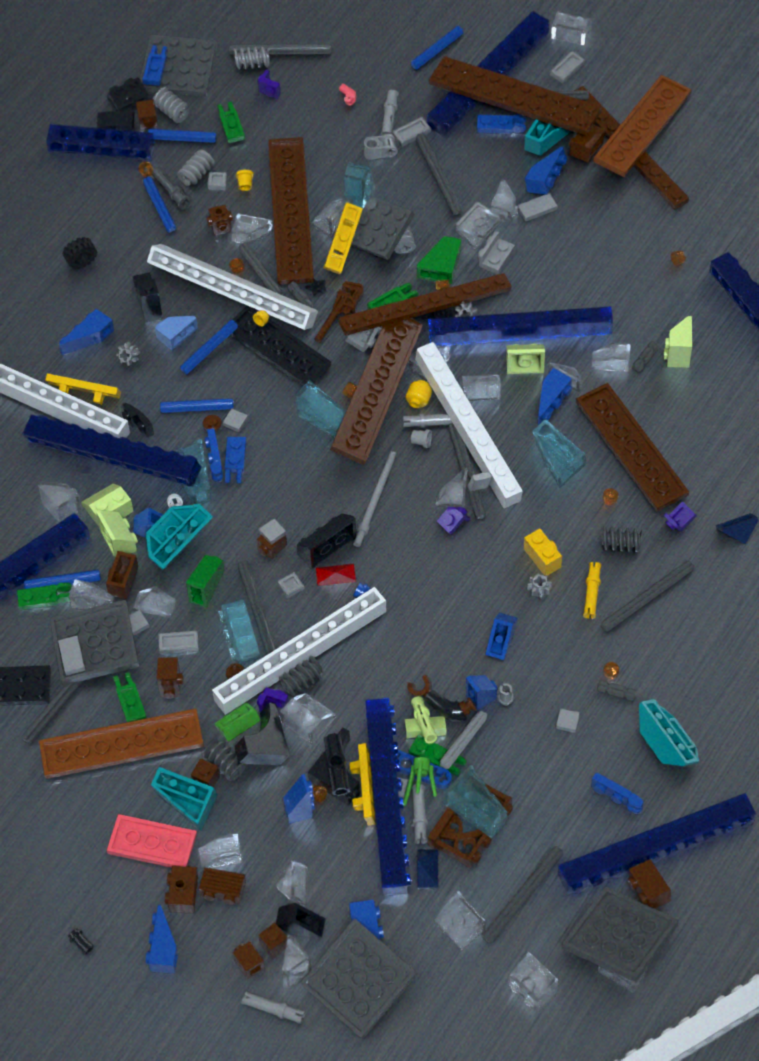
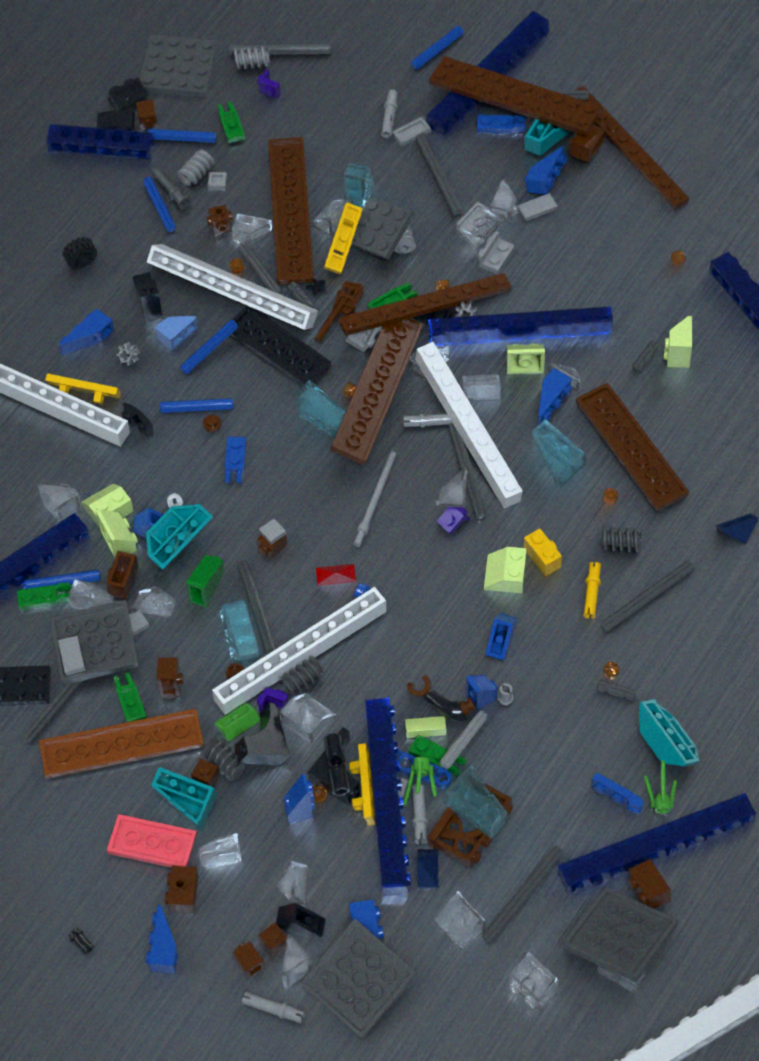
(112, 450): clear blue brick -> none
(148, 166): clear orange hinge -> none
(155, 66): blue hinge -> none
(171, 105): light grey piece -> none
(178, 642): light grey tile -> none
(200, 492): clear light blue wedge -> none
(214, 457): blue hinge -> none
(222, 885): reddish brown brick -> none
(235, 420): light grey tile -> none
(245, 179): yellow piece -> none
(261, 318): yellow hinge -> none
(291, 585): light grey tile -> none
(327, 540): black slope -> none
(350, 94): coral arm -> none
(378, 147): light grey piece -> none
(418, 394): yellow head -> none
(419, 706): yellowish green pin -> none
(422, 438): light grey piece -> none
(441, 260): green slope -> none
(479, 481): light grey tile -> none
(506, 570): none -> yellowish green slope
(539, 585): light grey gear -> none
(567, 67): light grey tile -> none
(567, 720): light grey tile -> none
(571, 27): clear slope -> none
(612, 357): clear slope -> none
(642, 125): dark orange plate -> none
(662, 803): none -> bright green plant
(680, 517): dark purple bracket -> none

